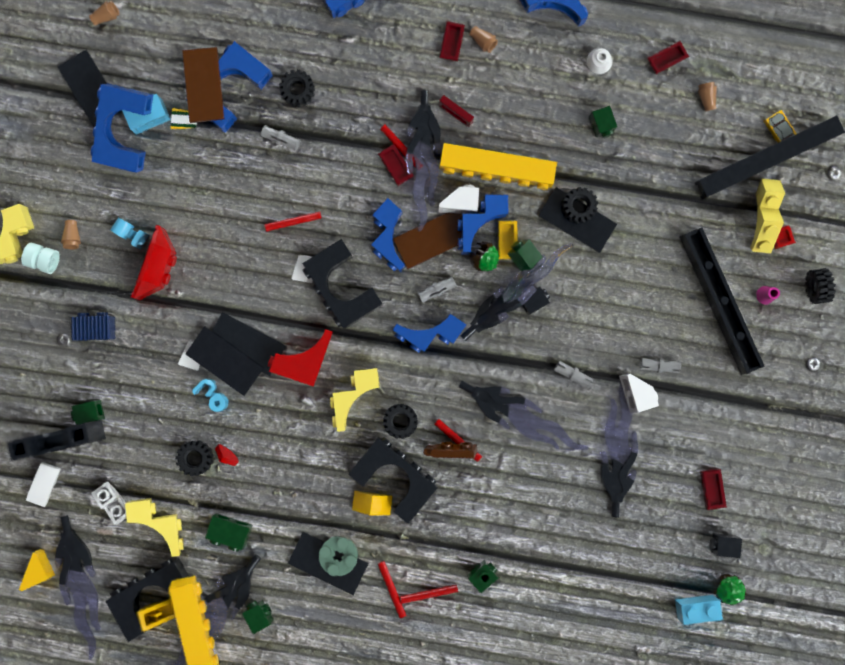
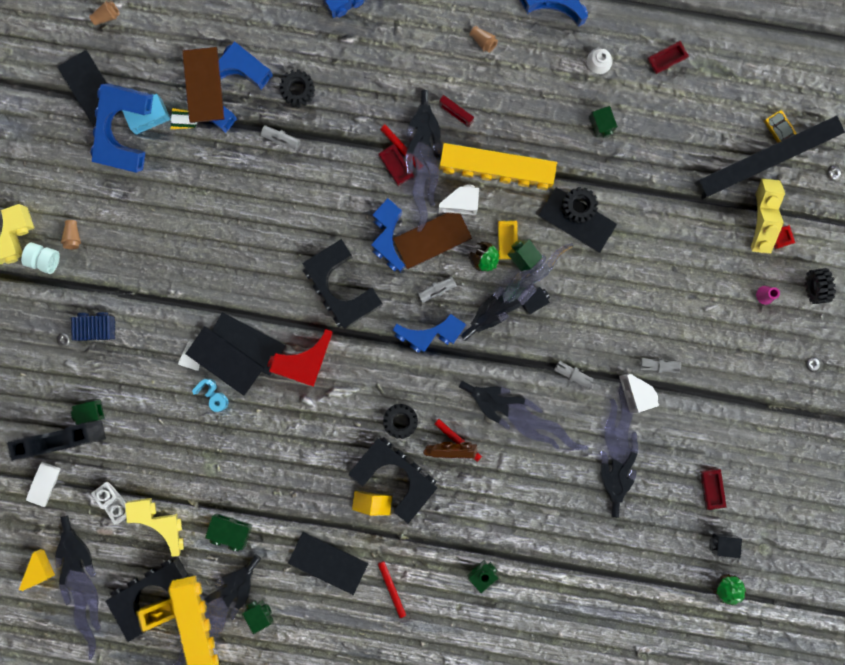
(126, 231): medium azure leg -> none
(156, 265): red wedge -> none
(183, 453): black tyre -> none
(225, 455): red tile -> none
(293, 221): red bar -> none
(298, 274): white sticker -> none
(334, 566): sand green plate -> none
(342, 401): light yellow arch -> none
(429, 594): red bar -> none
(452, 41): dark red tile -> none
(492, 207): blue arch -> none
(698, 609): medium azure brick -> none
(708, 95): medium nougat cone -> none
(721, 301): black tile -> none

